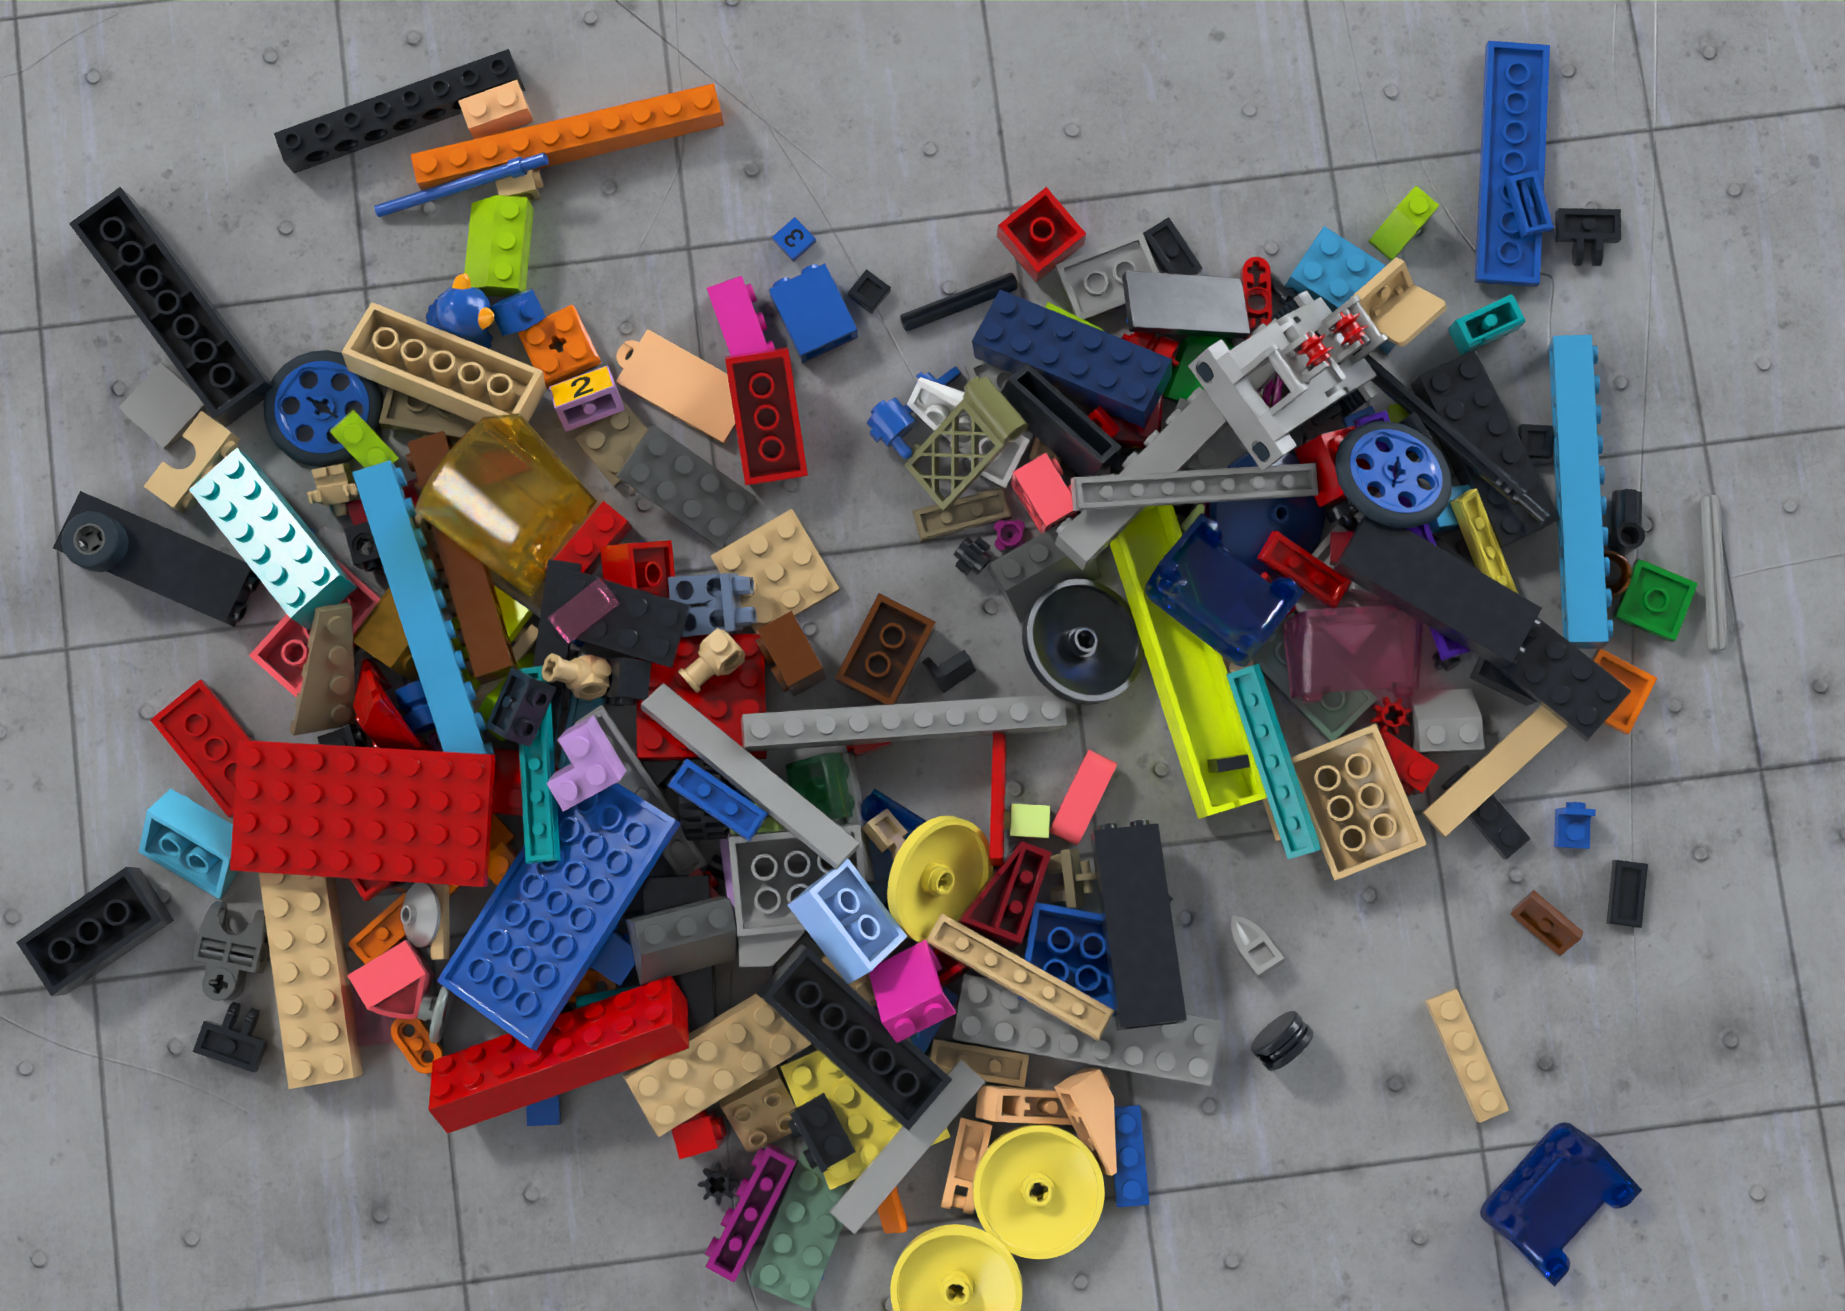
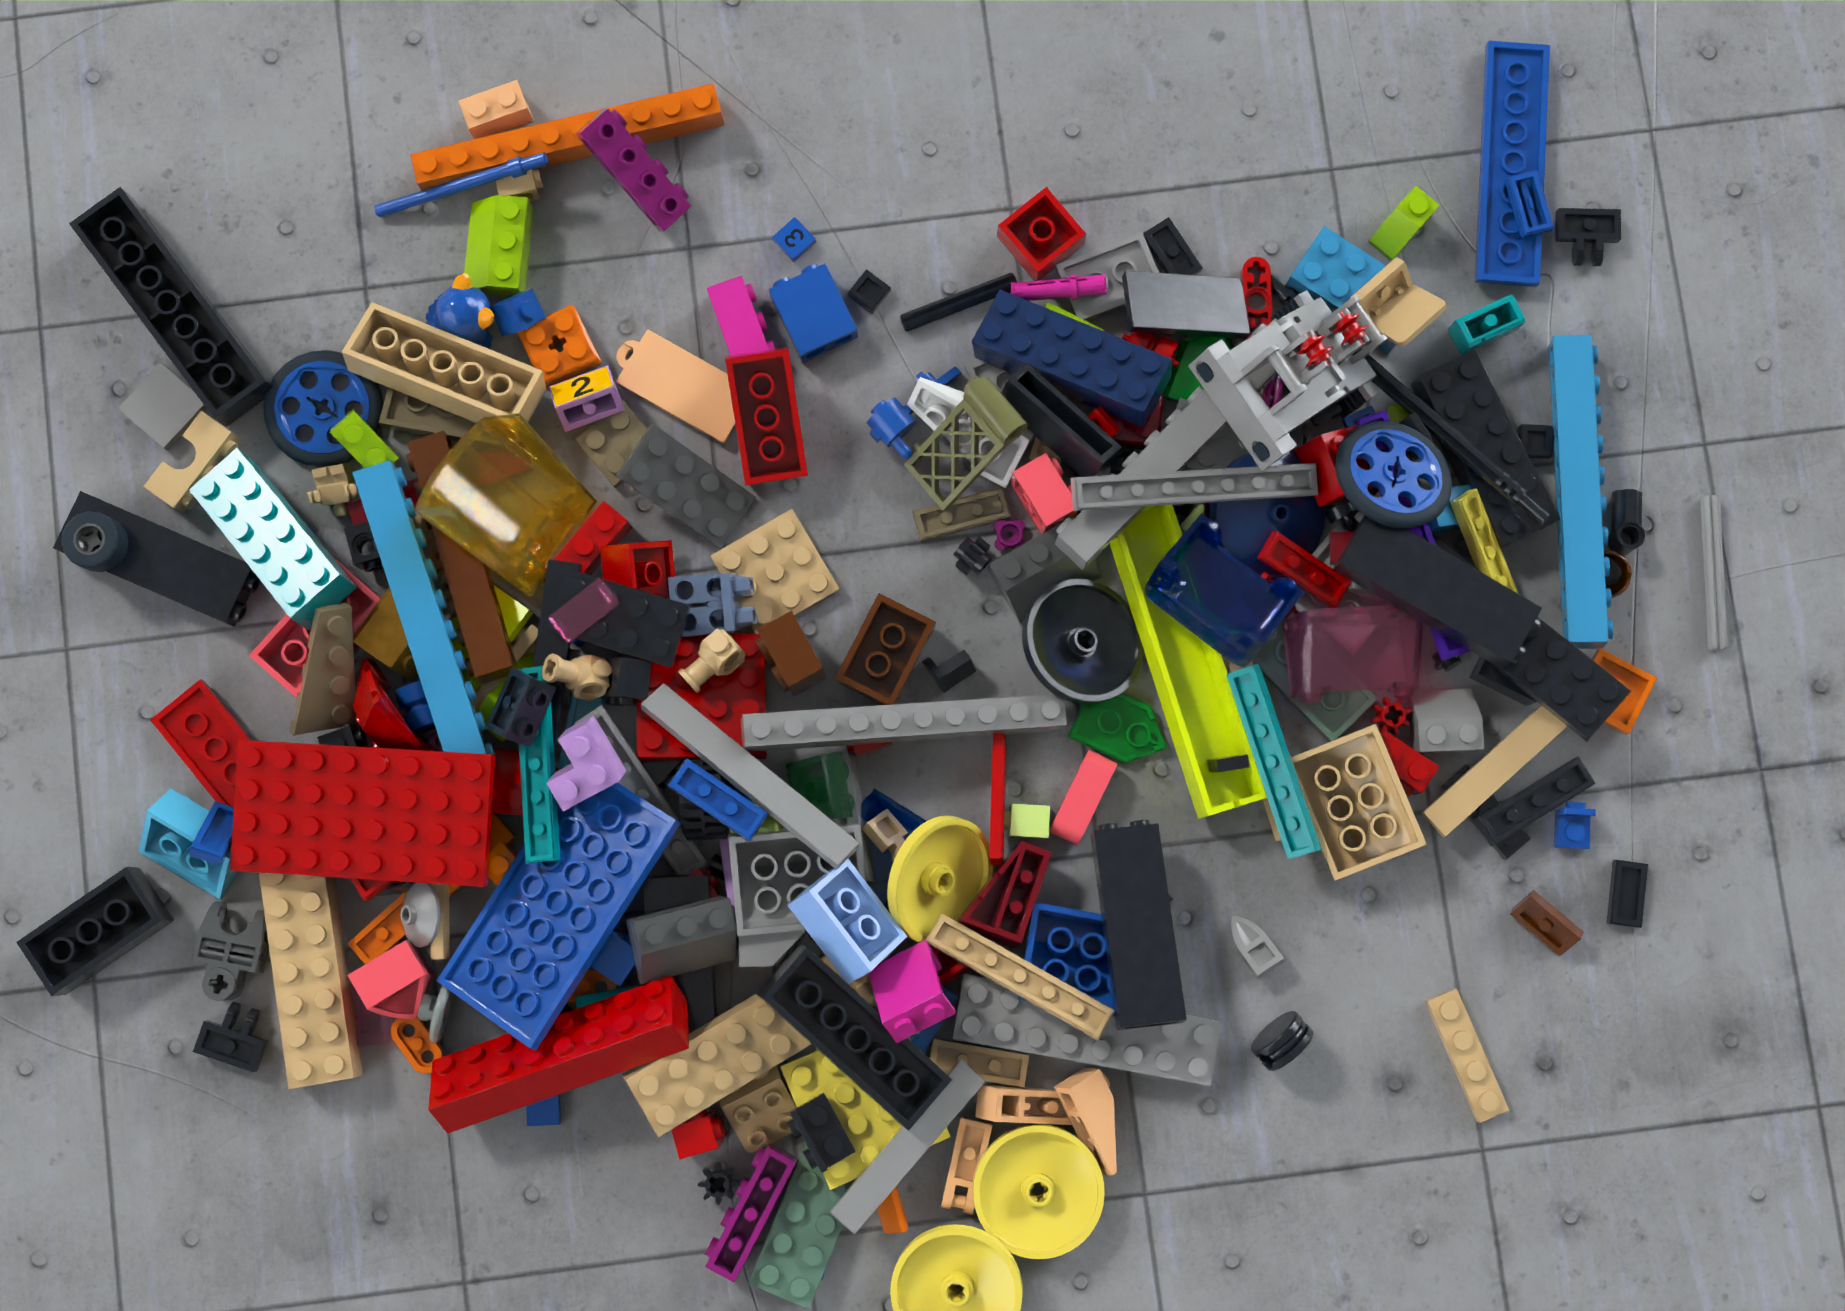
(214, 835): none -> blue tile
(392, 113): black brick -> none
(633, 169): none -> magenta brick
(1060, 288): none -> dark pink pin
(1072, 892): dark tan hips -> none
(1119, 728): none -> green tile
(1131, 1174): blue plate -> none
(1534, 801): none -> black tile
(1555, 1196): clear blue windscreen -> none
(1655, 600): green plate -> none

